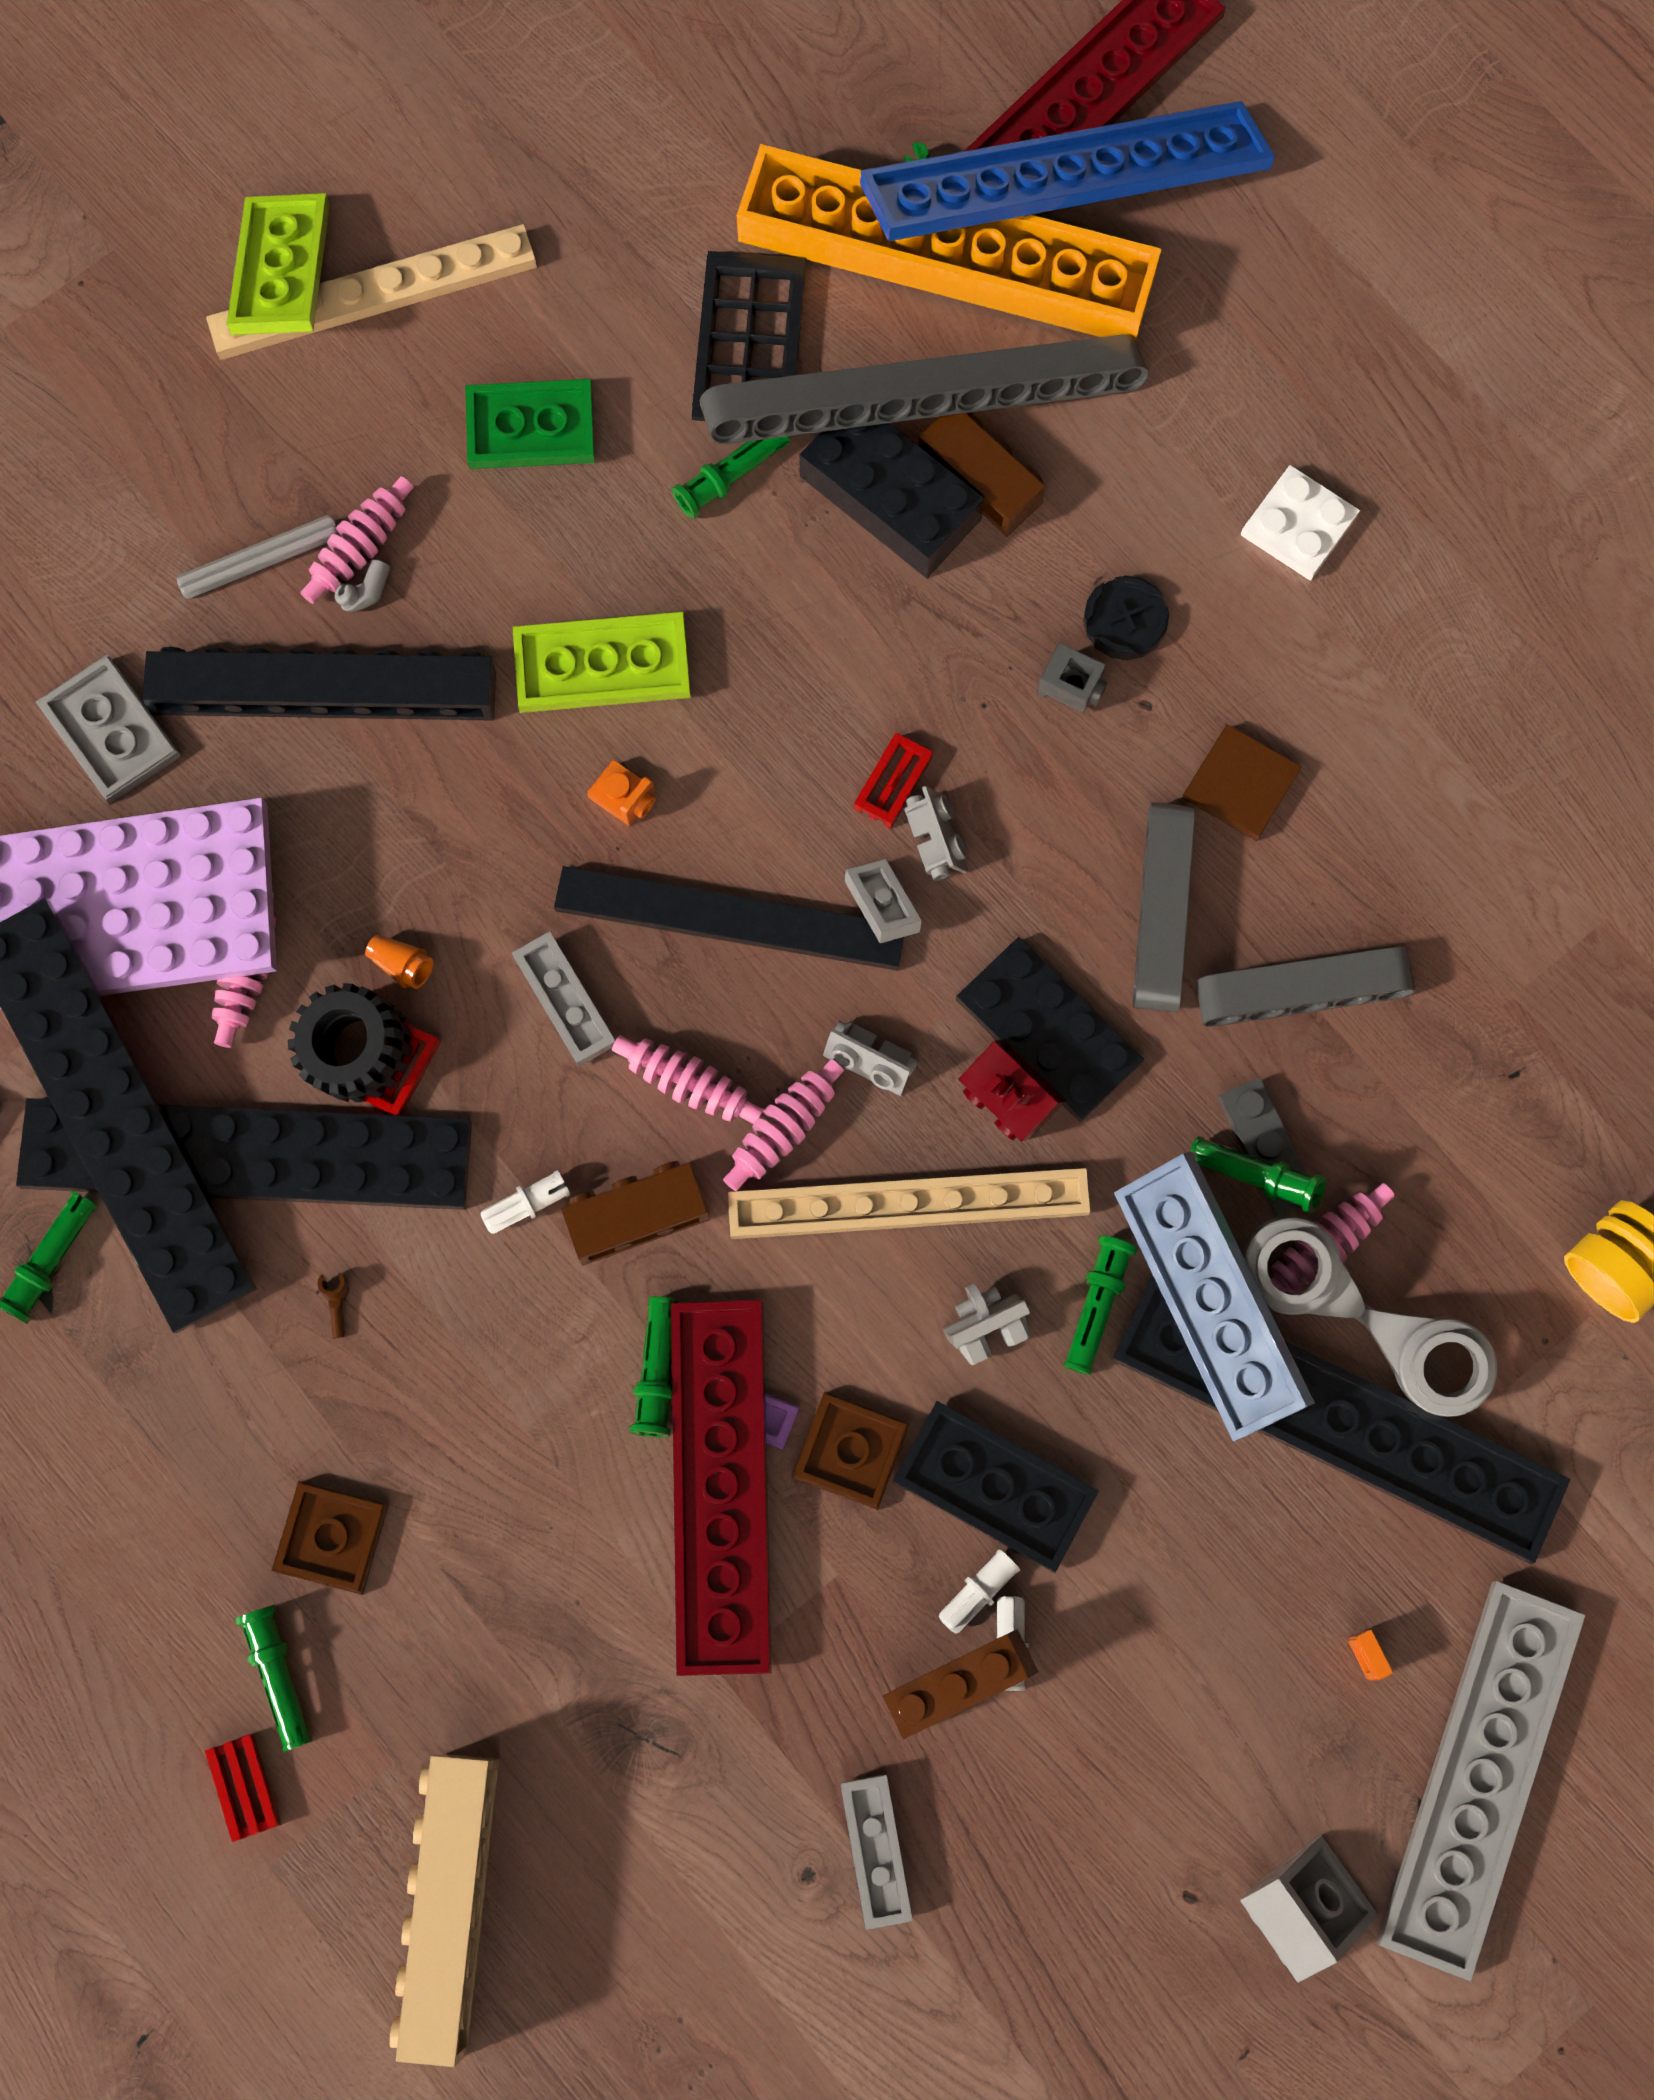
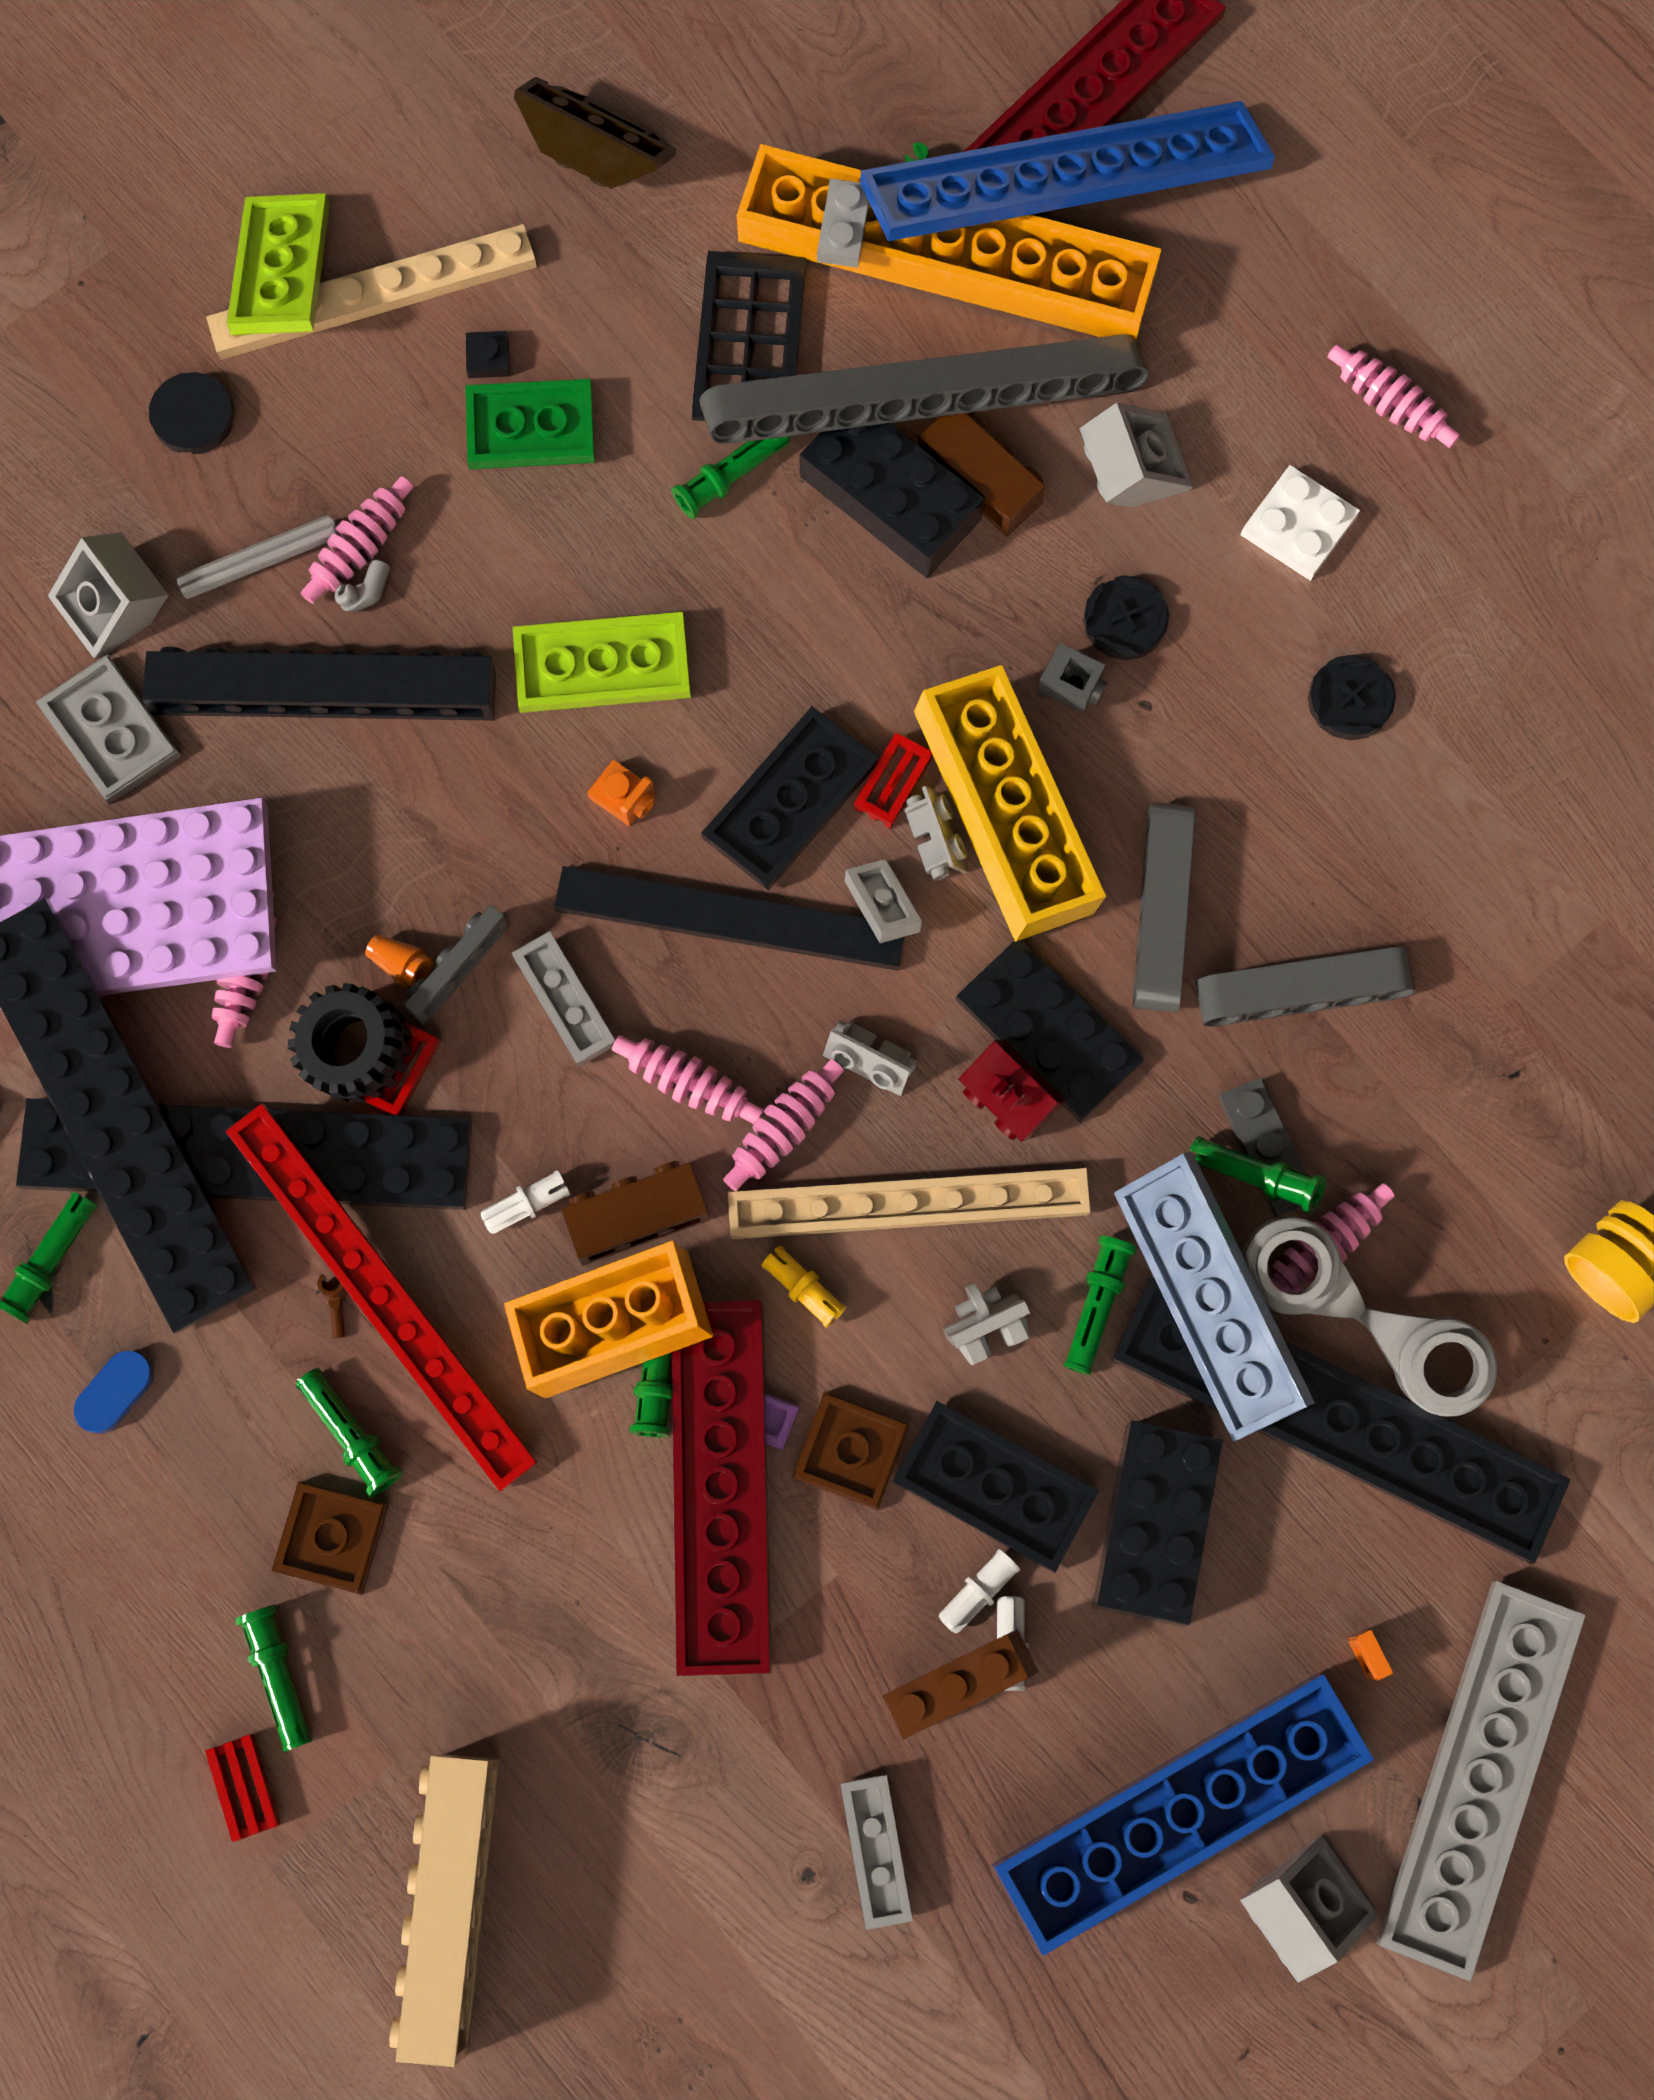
(106, 593): none -> light grey slope
(113, 1392): none -> blue tile
(191, 413): none -> black tile
(359, 1448): none -> green pin
(382, 1297): none -> red plate
(455, 964): none -> dark grey plate
(487, 354): none -> black plate
(590, 135): none -> dark brown wedge
(608, 1320): none -> light orange brick
(790, 798): none -> black plate
(803, 1286): none -> yellow pin
(843, 224): none -> light grey plate
(1009, 803): none -> yellow brick
(1134, 456): none -> light grey slope
(1157, 1524): none -> black brick
(1181, 1813): none -> blue brick
(1241, 782): reddish brown tile -> none
(1351, 697): none -> black tile
(1393, 395): none -> bright pink piece

